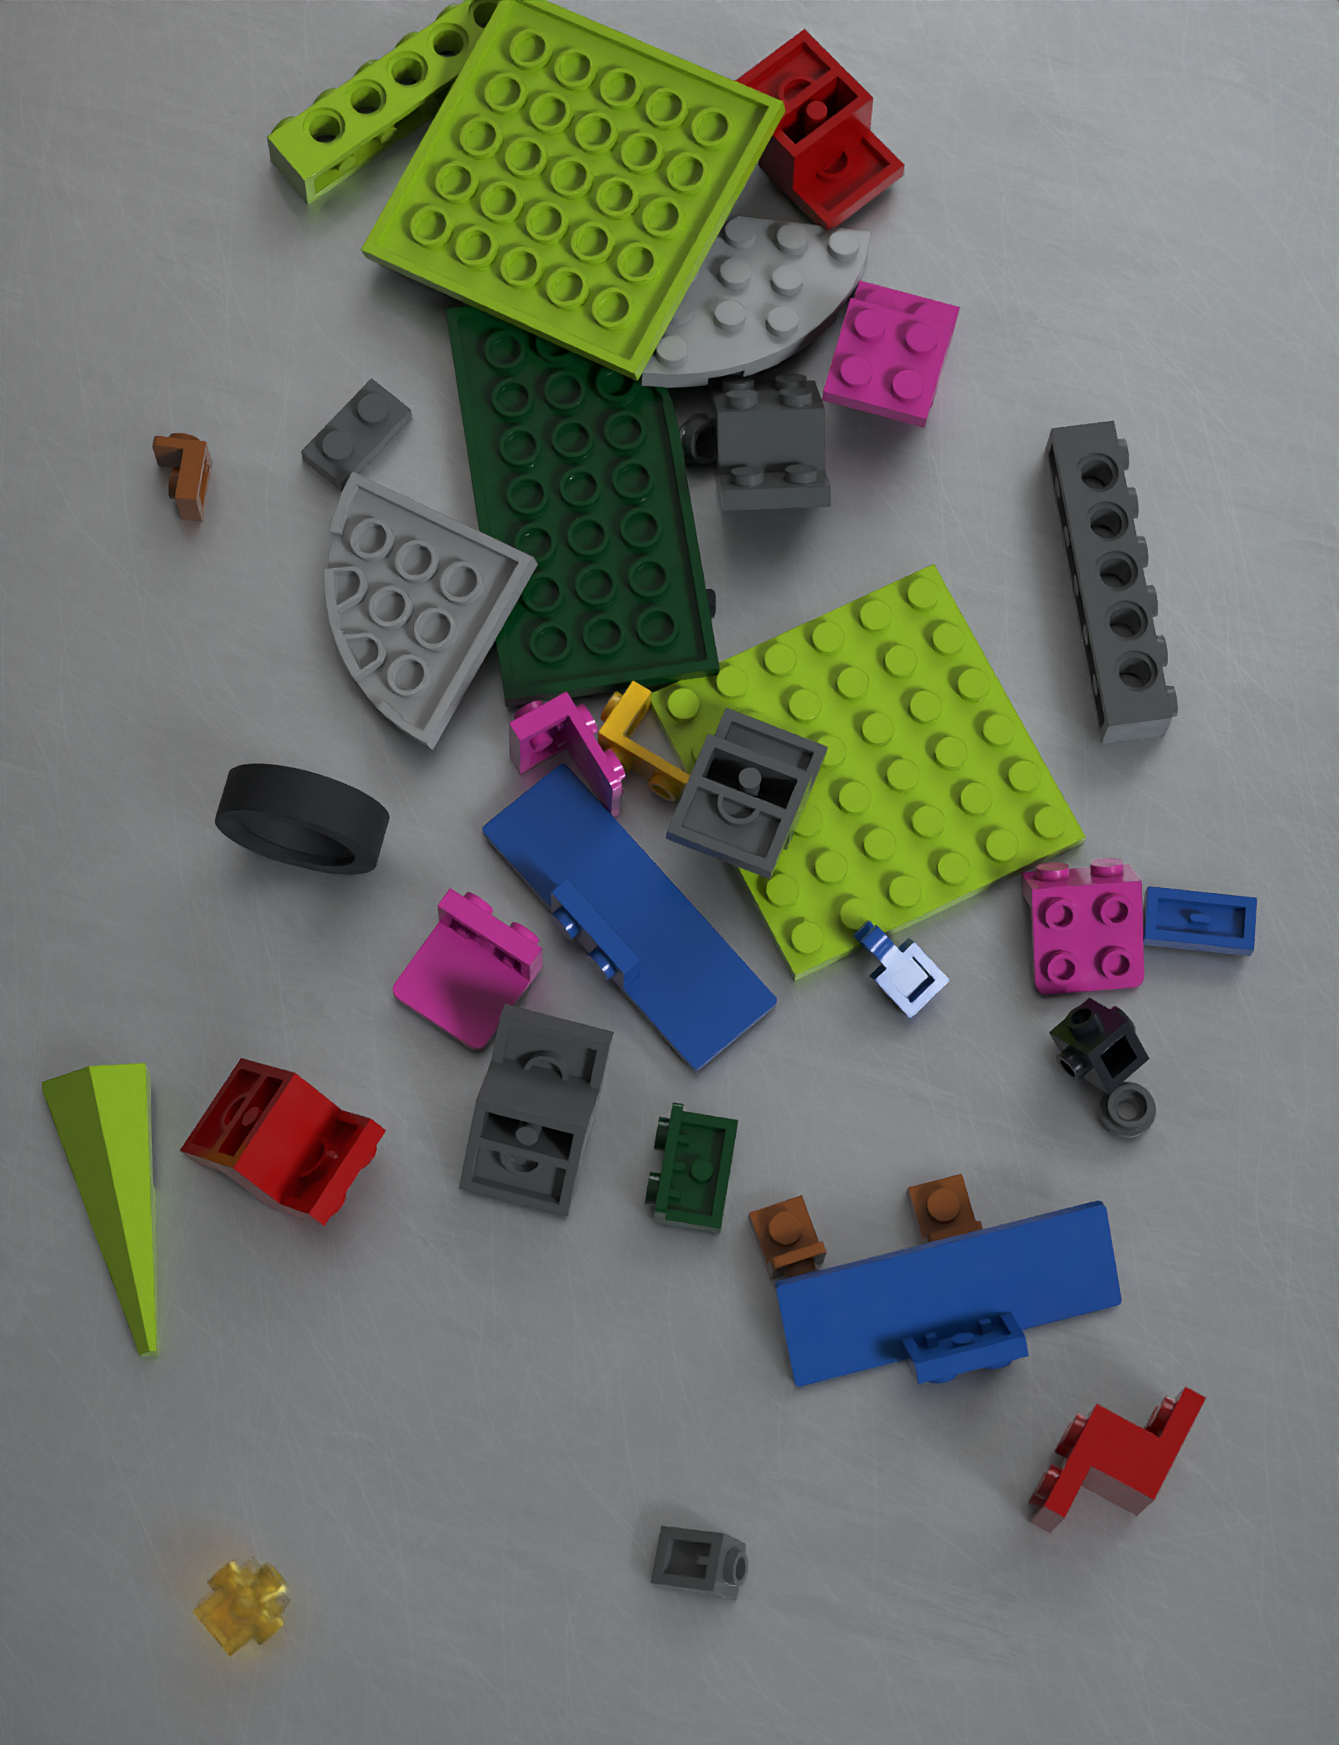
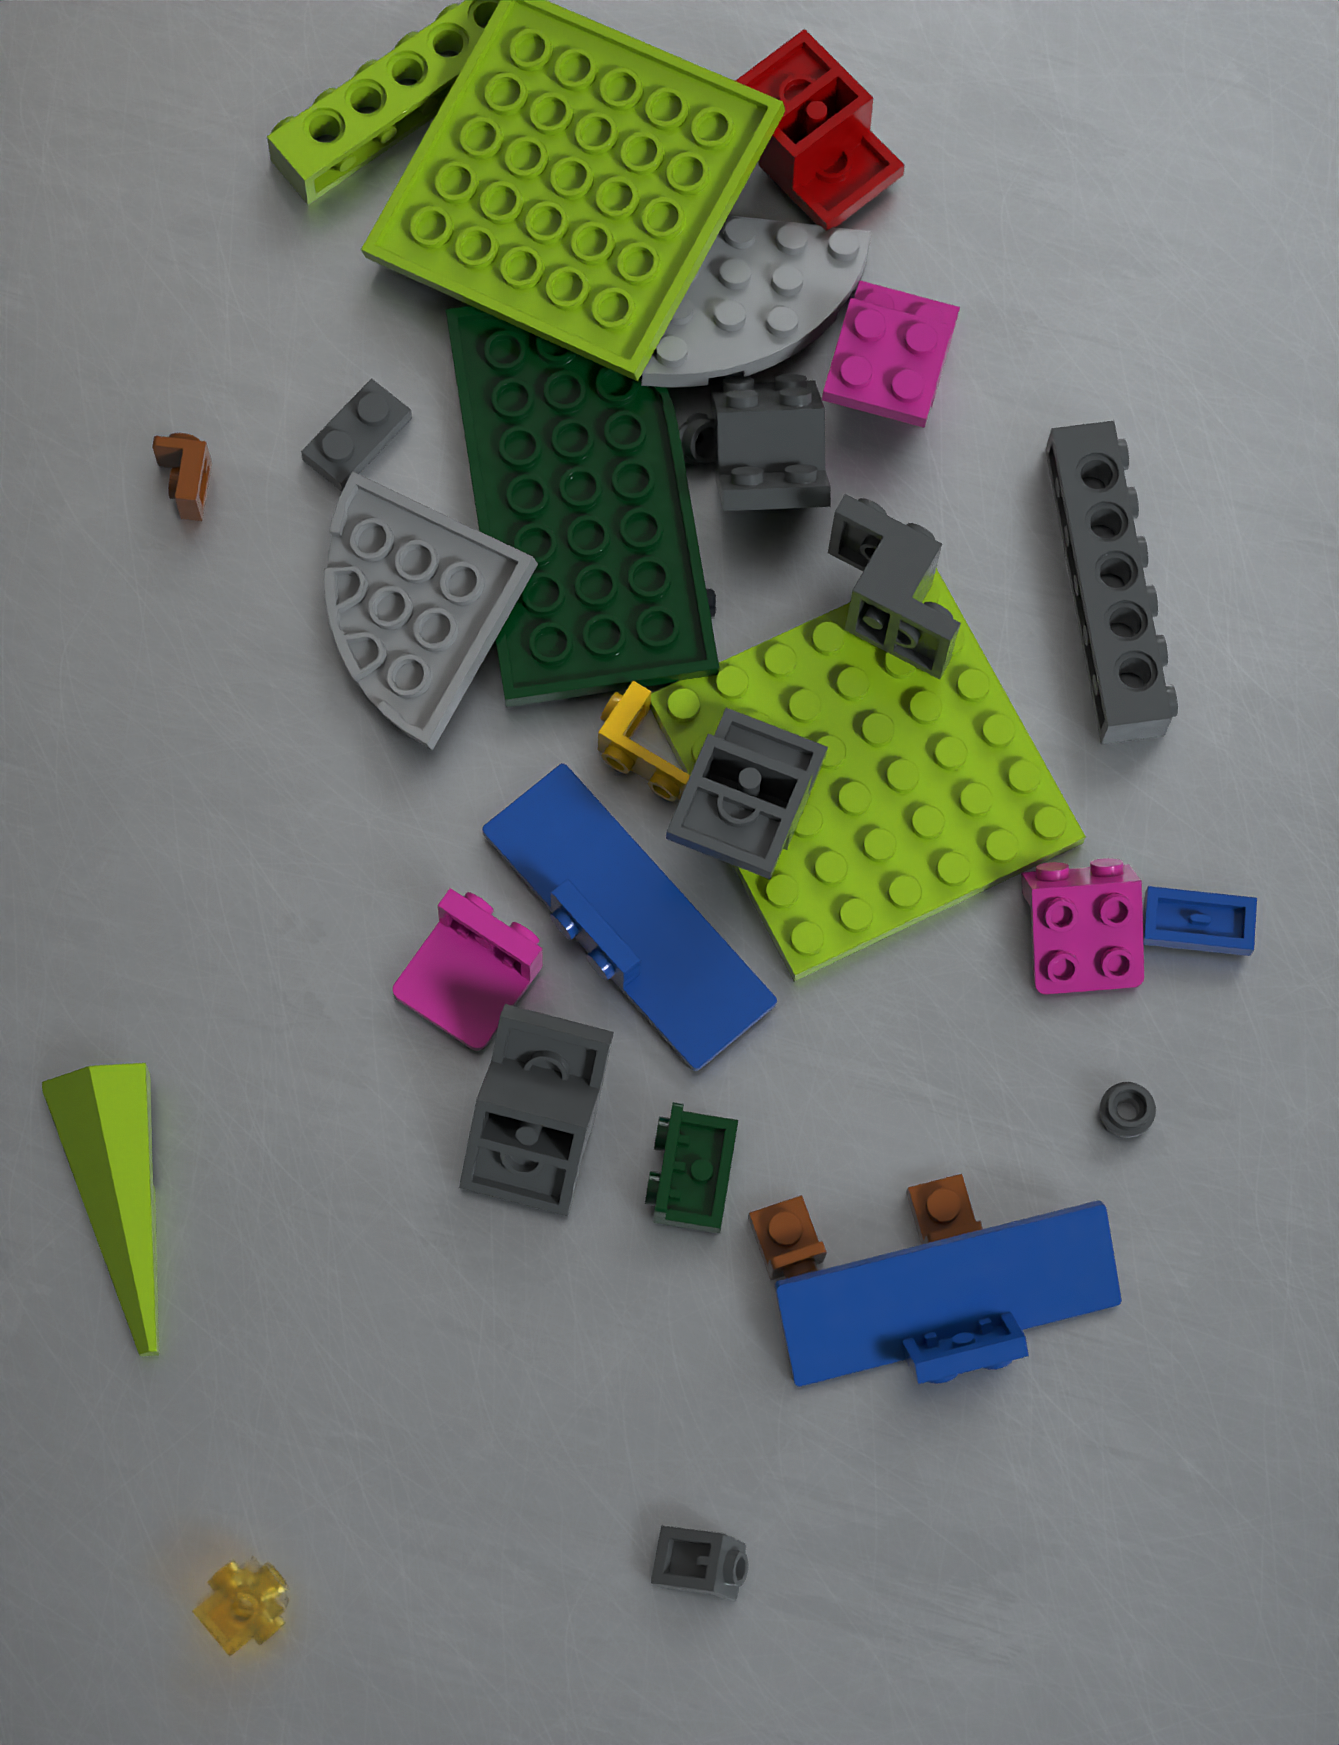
(283, 1141): red bracket -> none
(302, 818): black tyre -> none
(557, 726): dark pink bracket -> none
(895, 578): none -> dark grey bracket
(904, 971): plate -> none
(1098, 1045): black brick -> none
(1114, 1458): red bracket -> none

